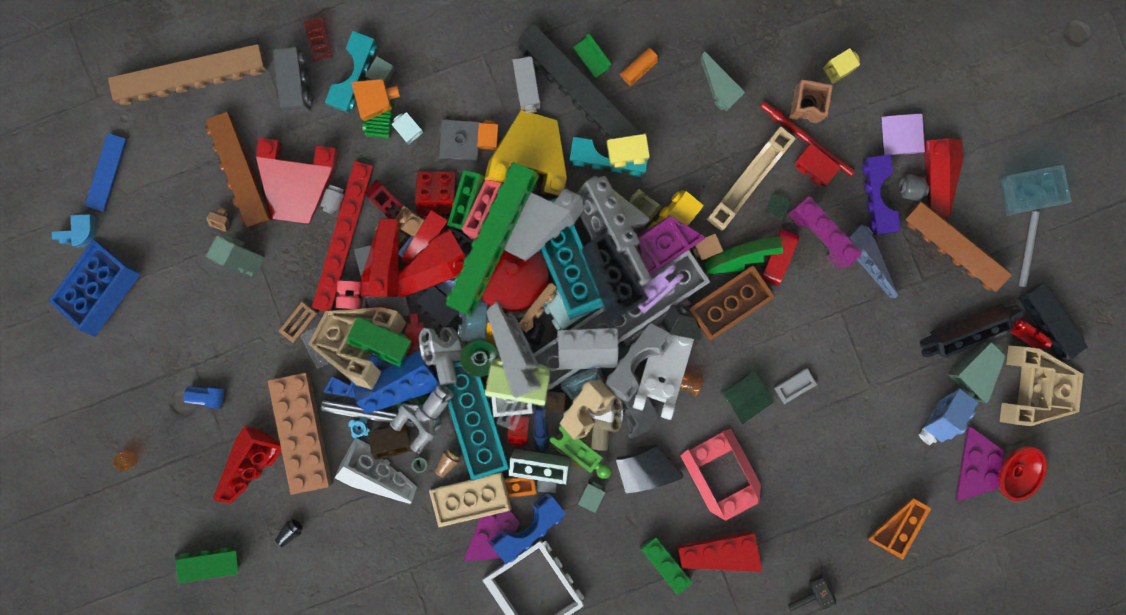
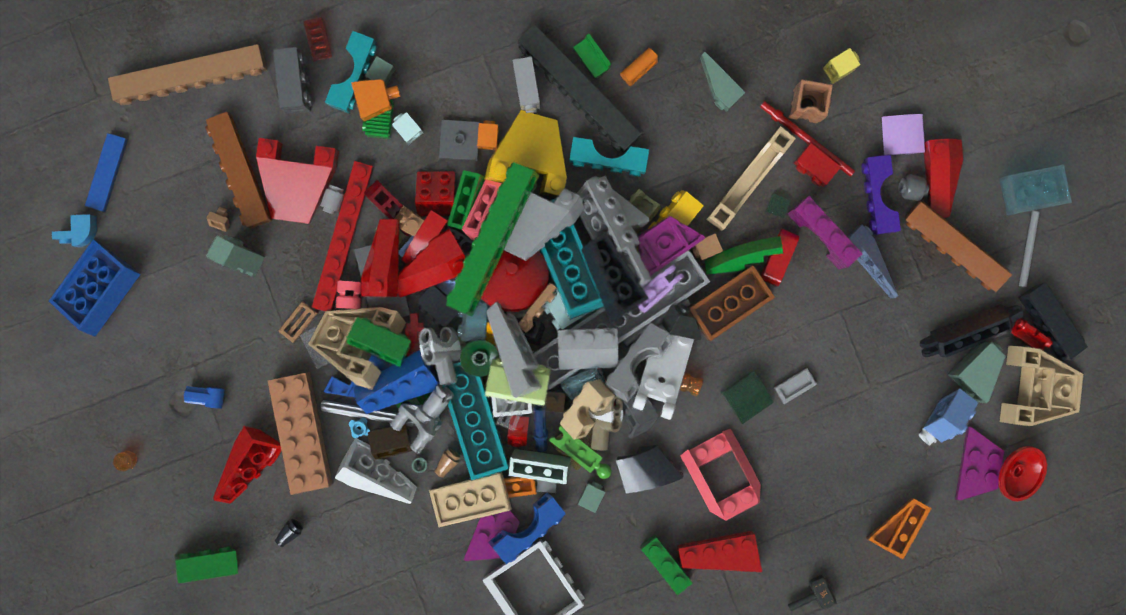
(628, 150): light yellow brick -> none

